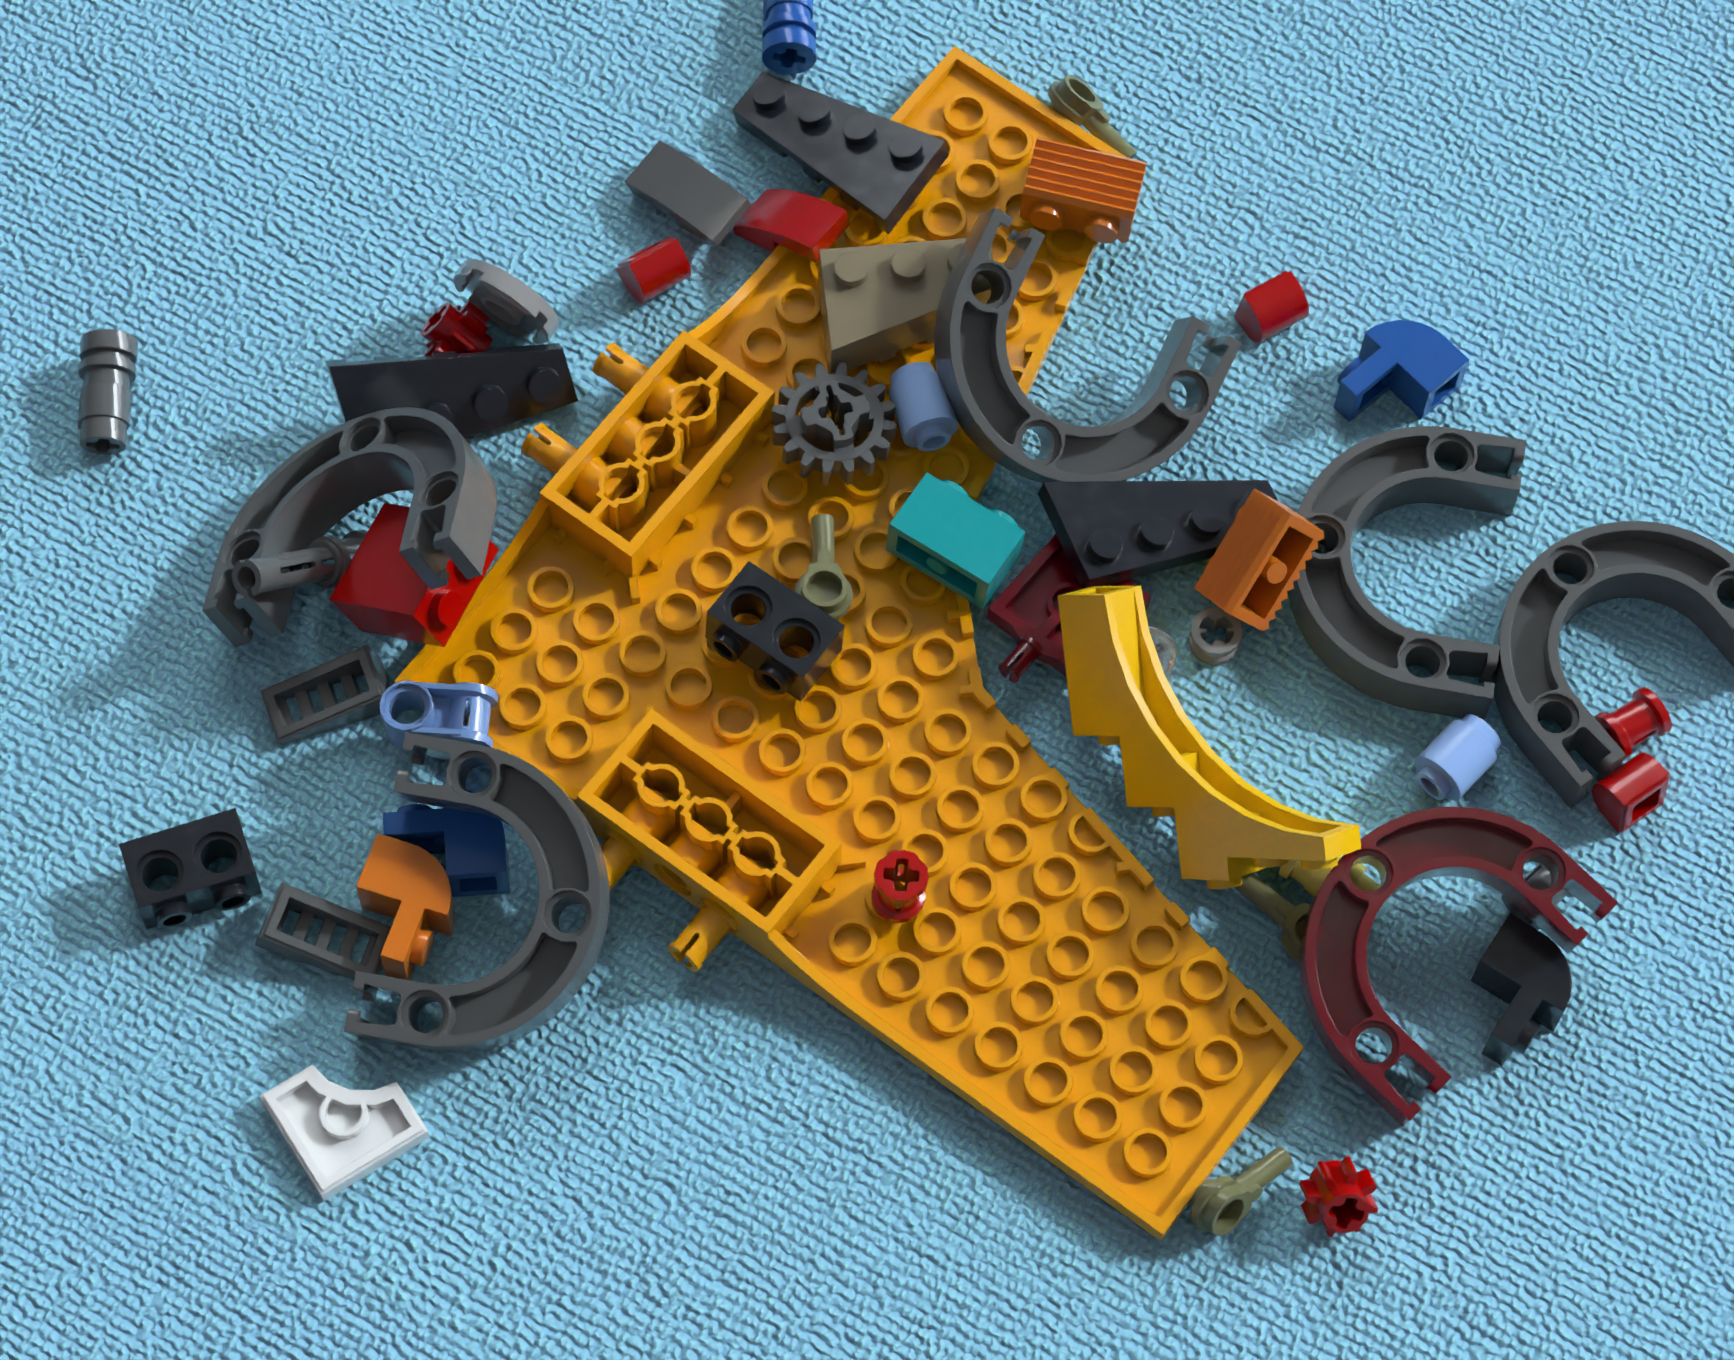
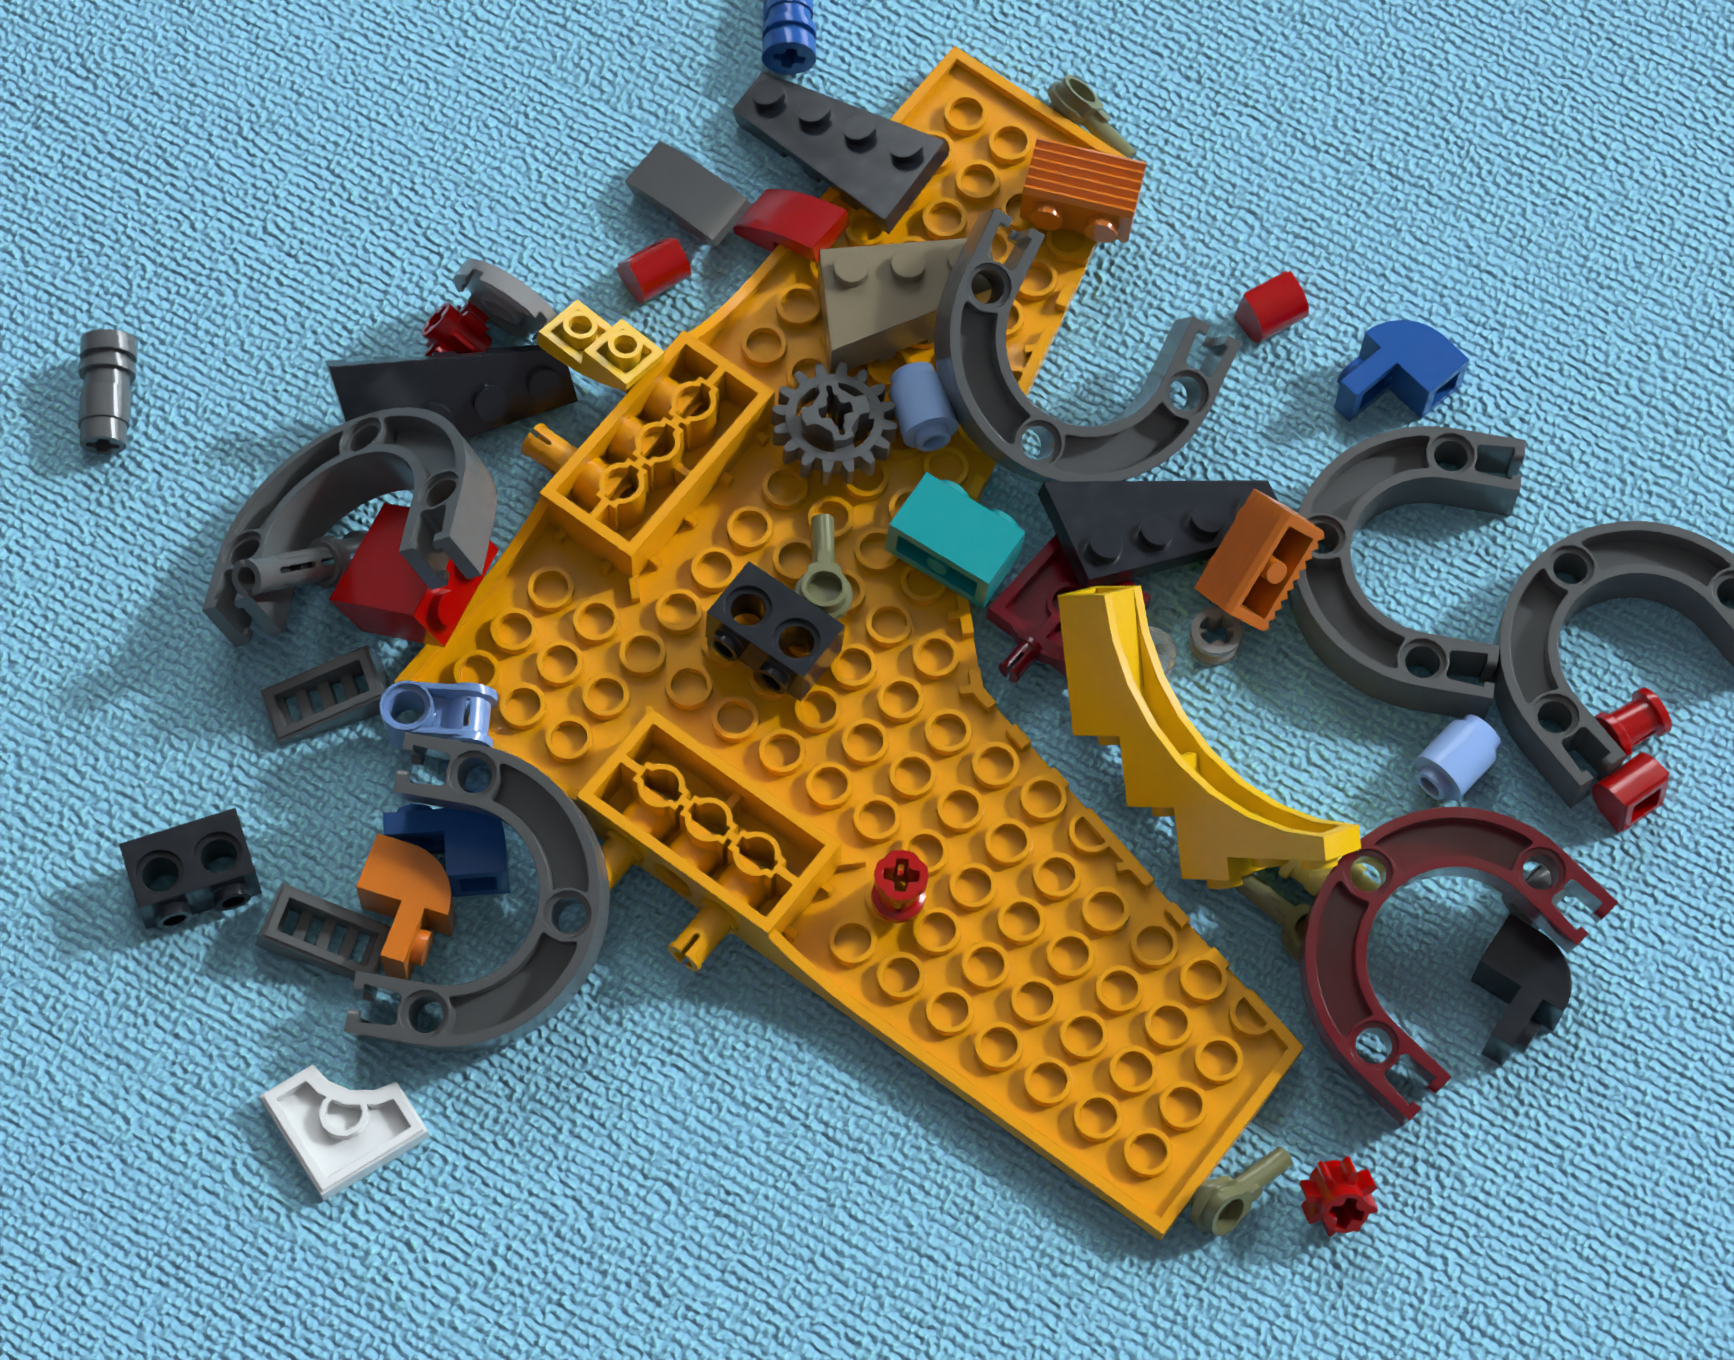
(596, 349): none -> yellow slope

